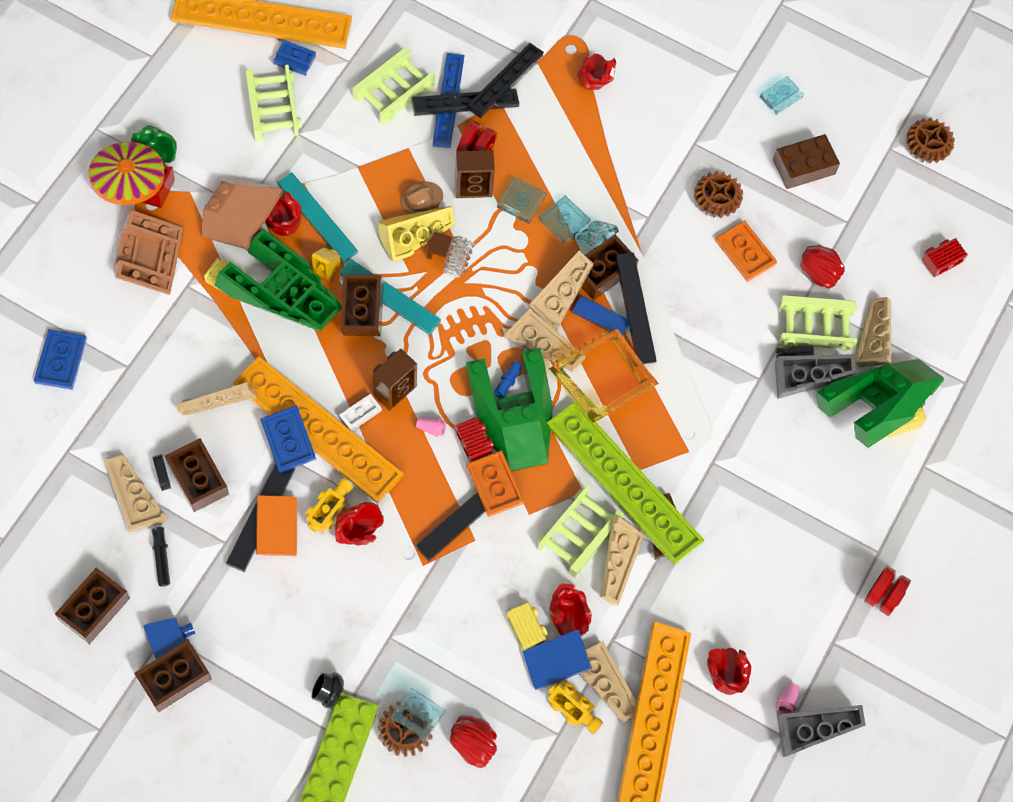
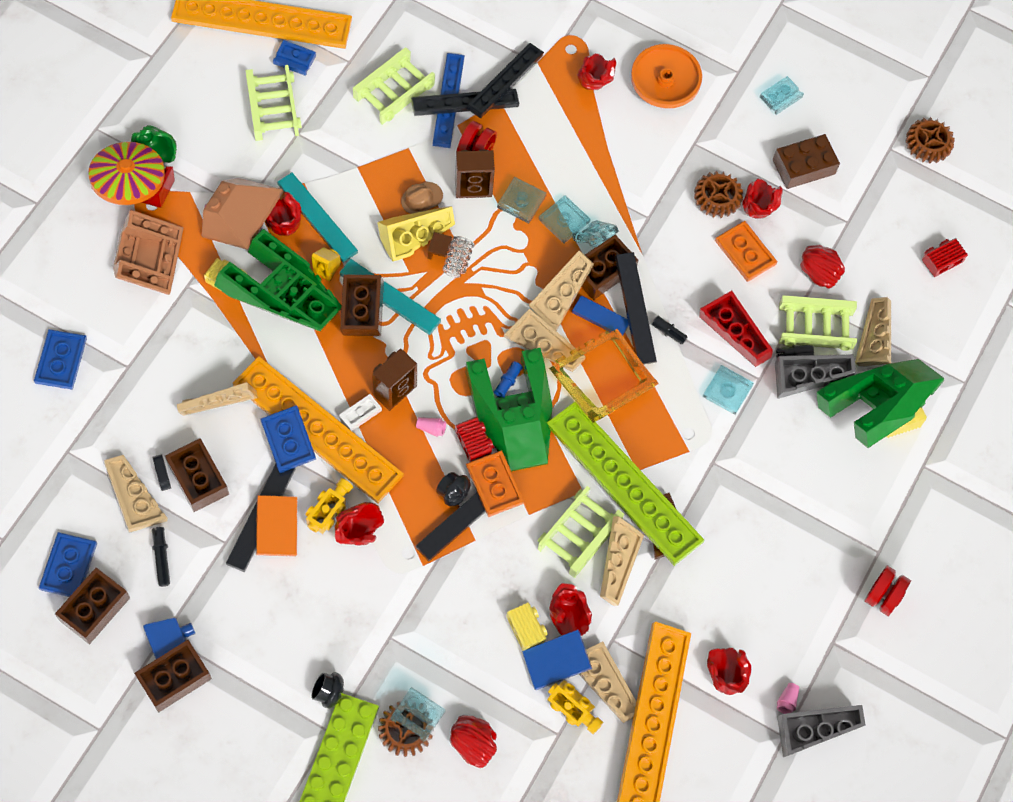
(67, 564): none -> blue tile
(453, 488): none -> black piece
(666, 76): none -> orange dish
(669, 330): none -> black axle
(728, 389): none -> clear light blue plate
(736, 327): none -> red wedge
(761, 199): none -> red hair

